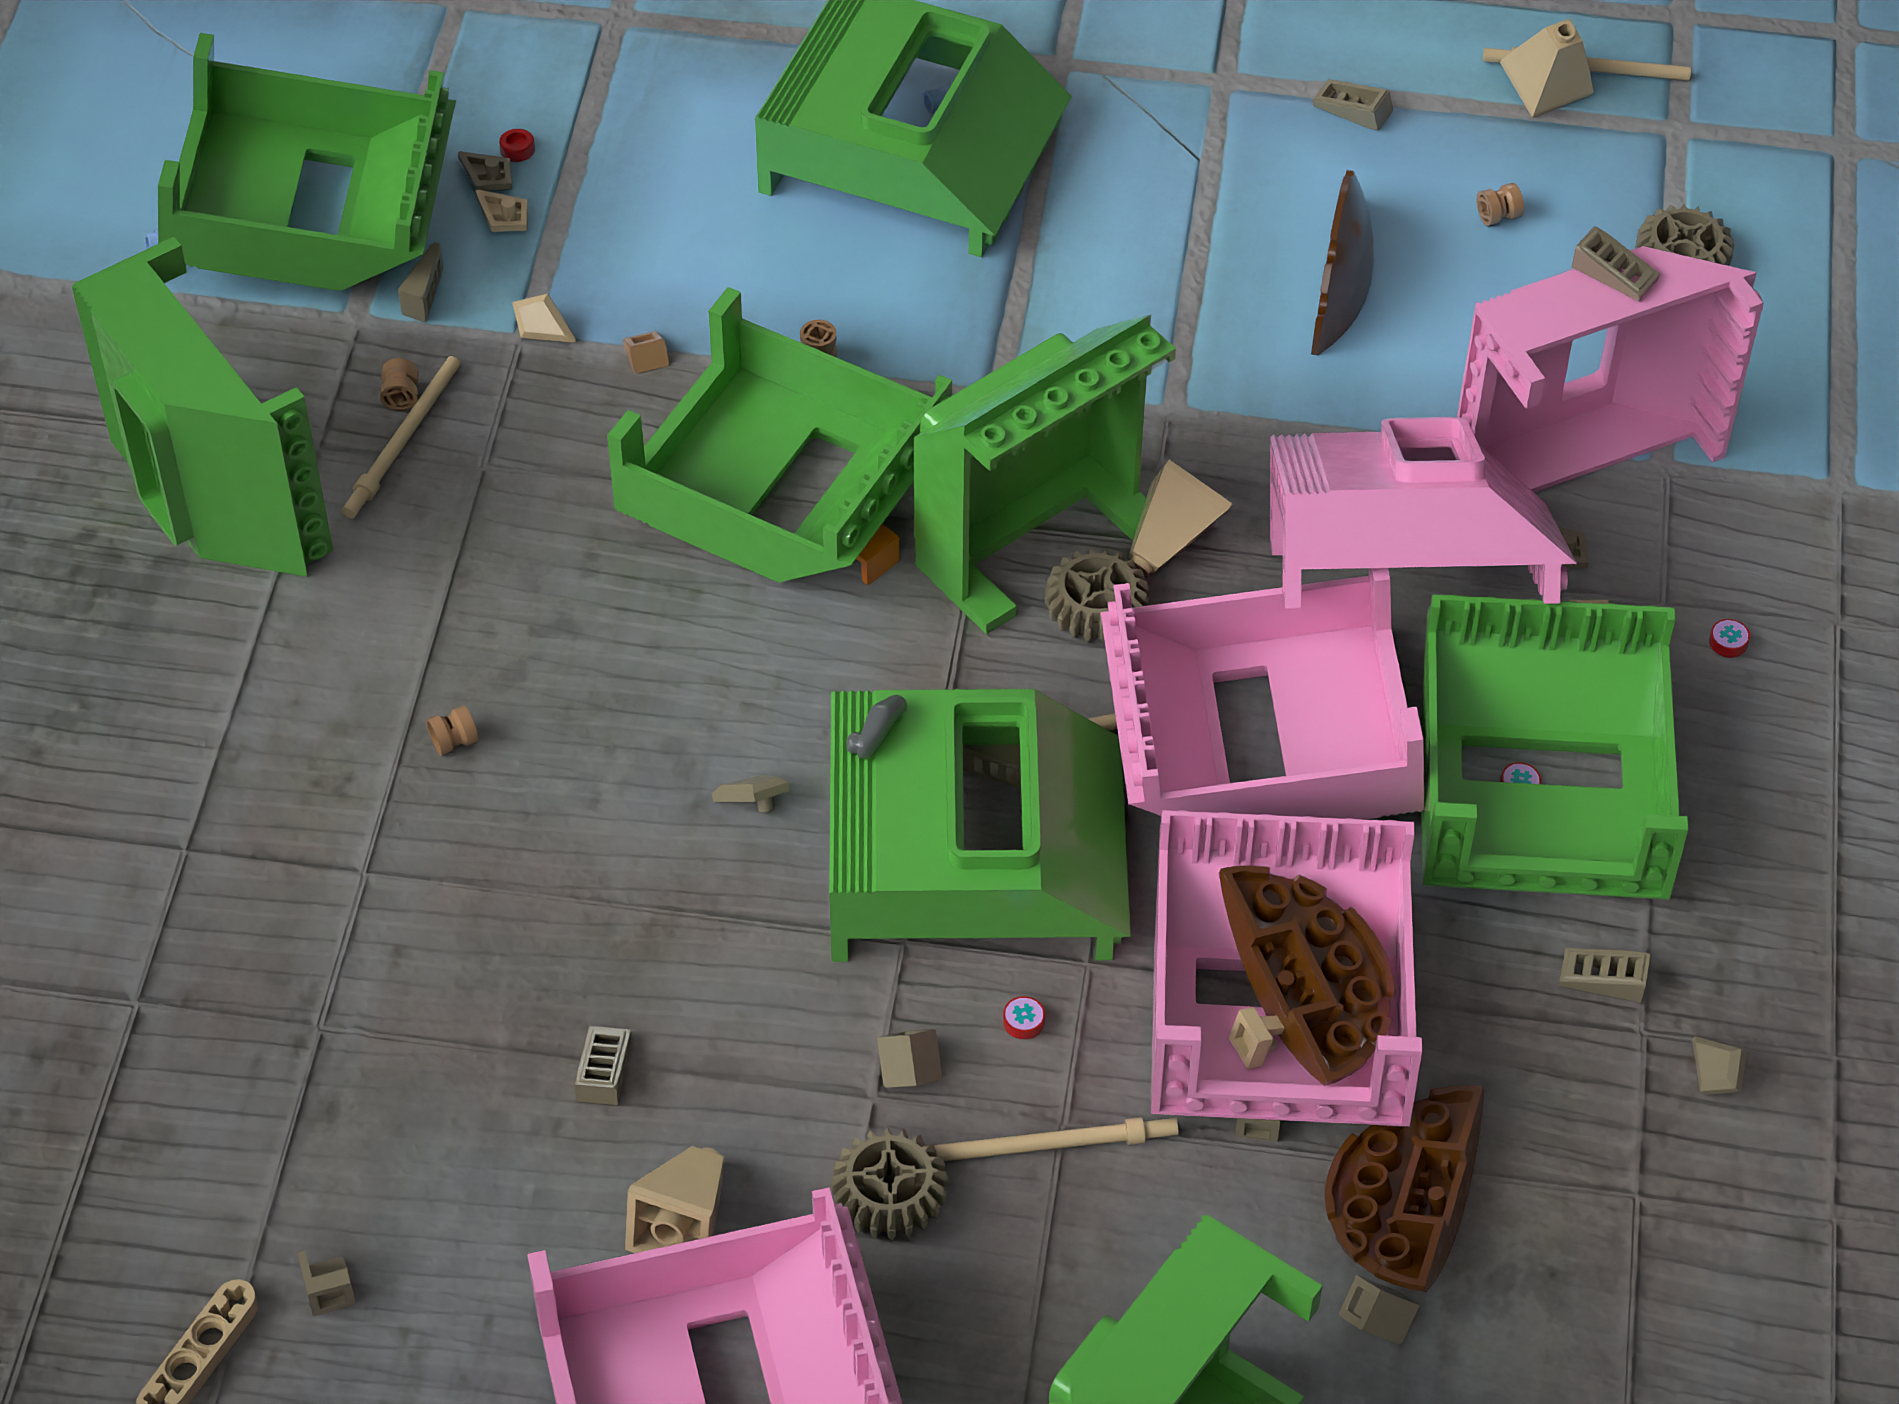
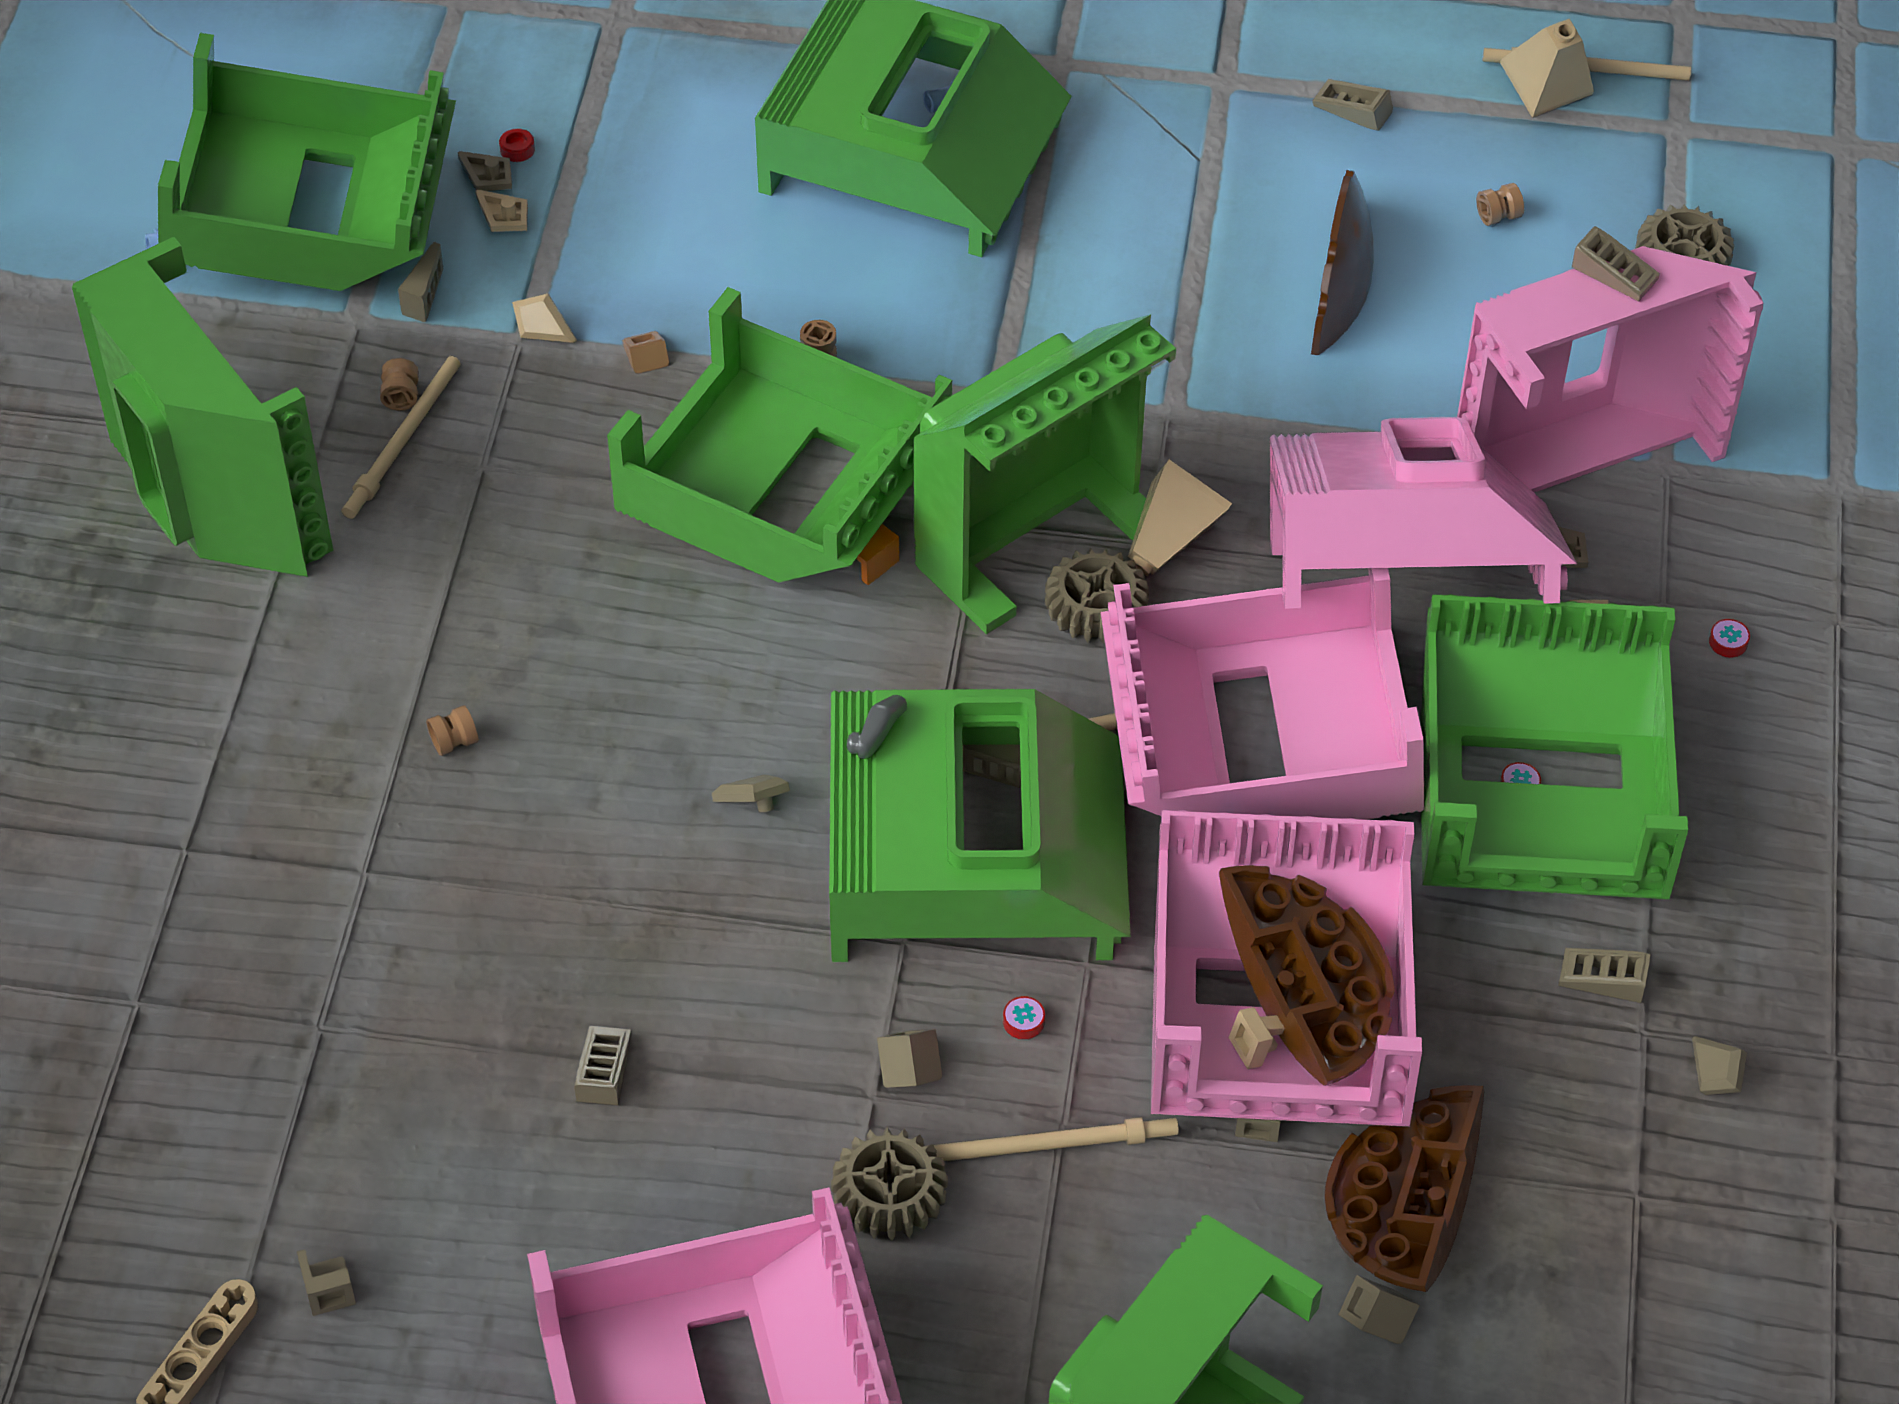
(675, 1201): tan slope -> none

